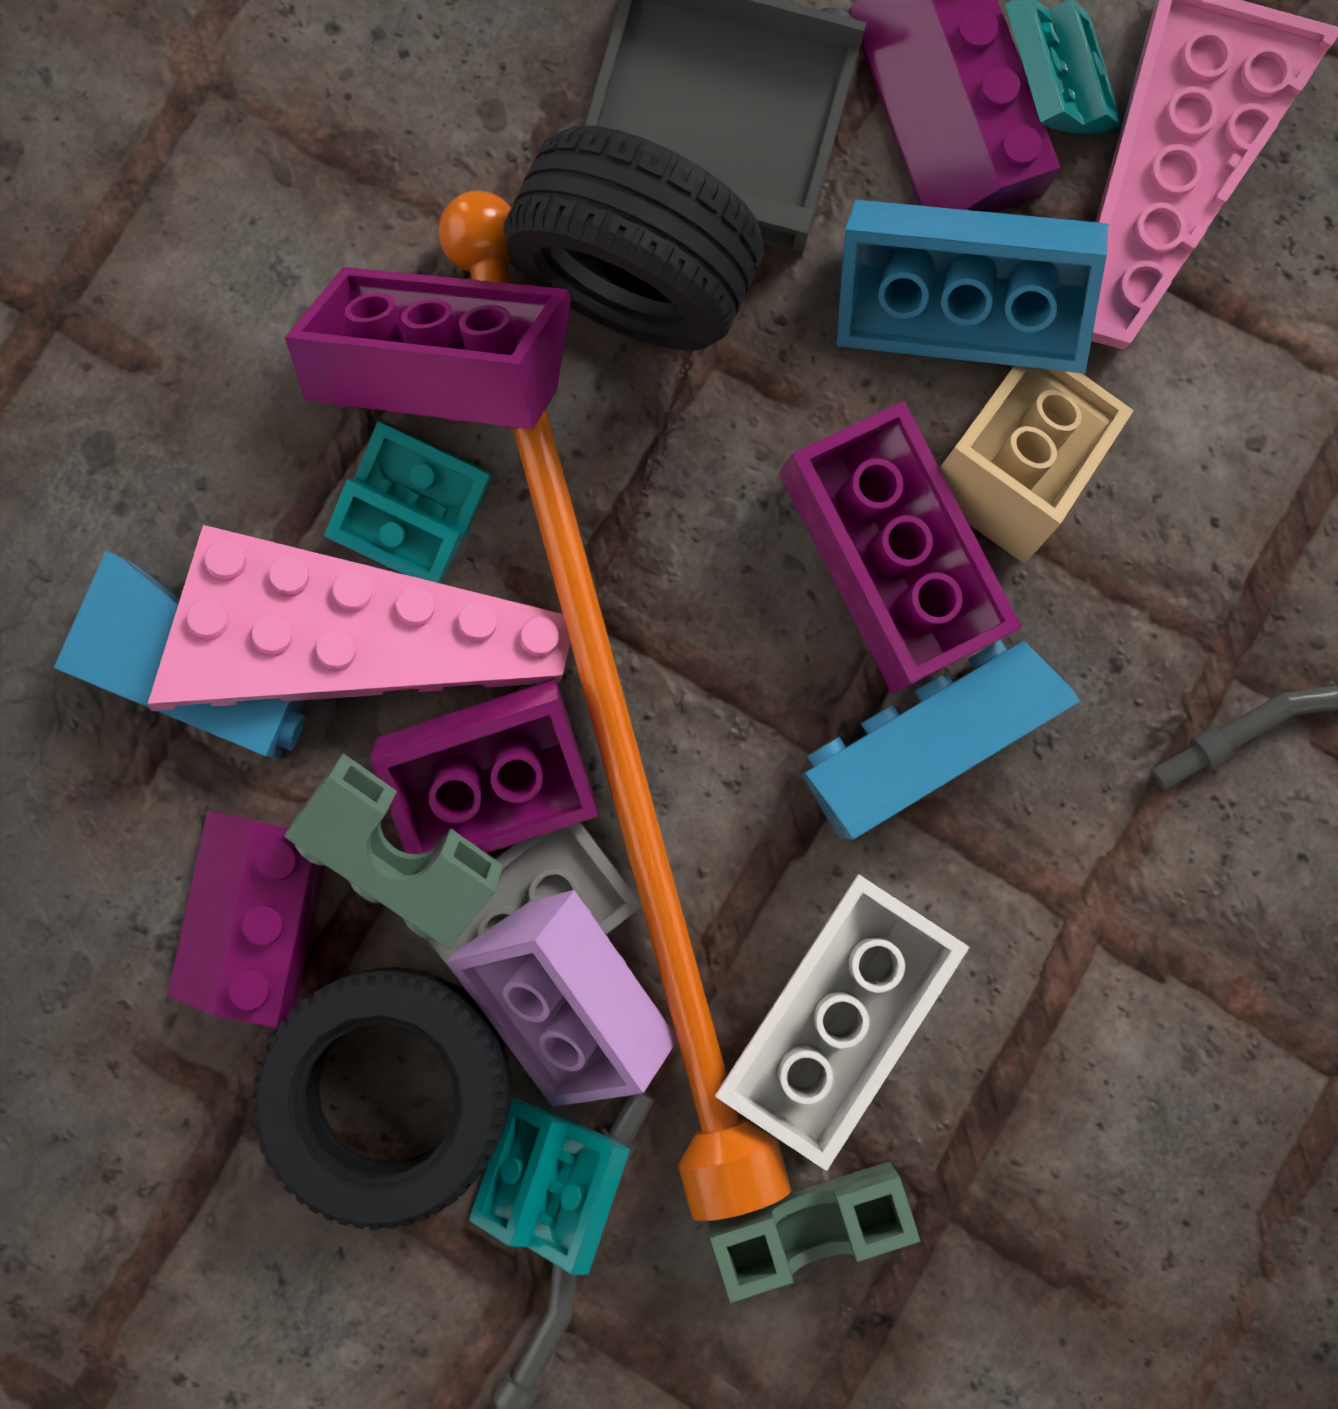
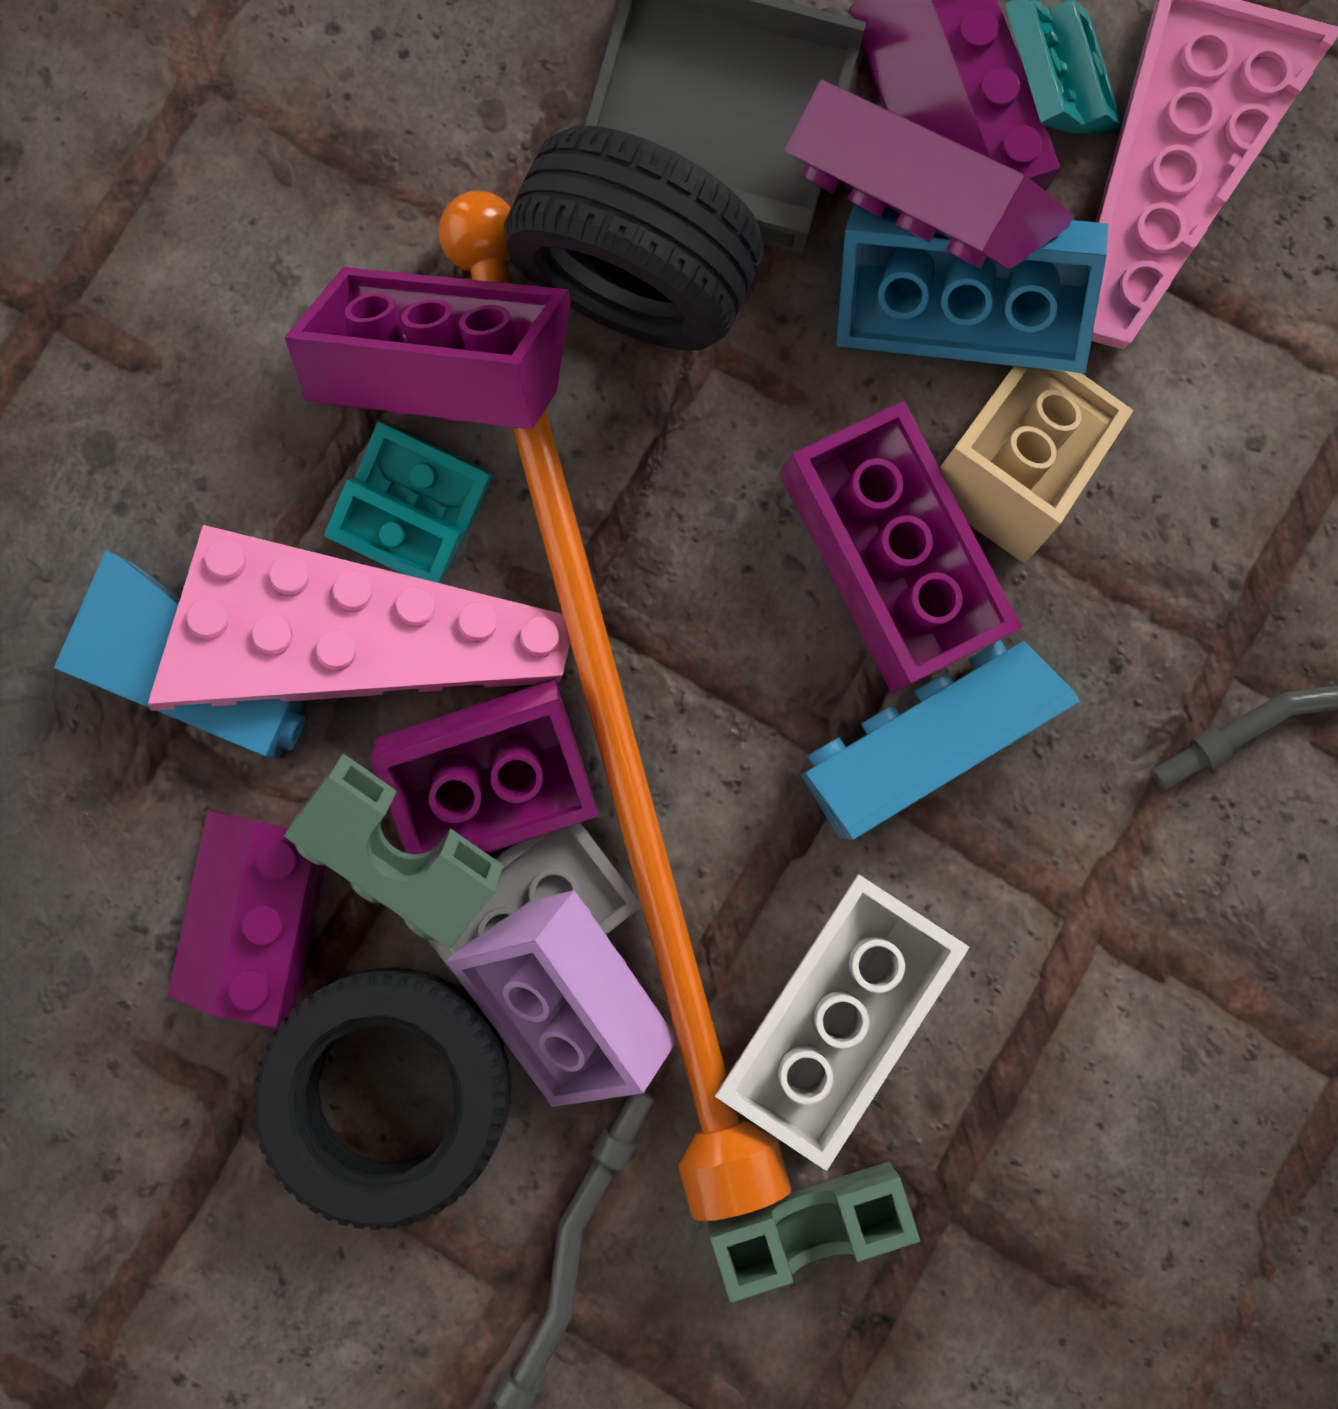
(550, 1187): teal slope -> none
(923, 178): none -> magenta slope

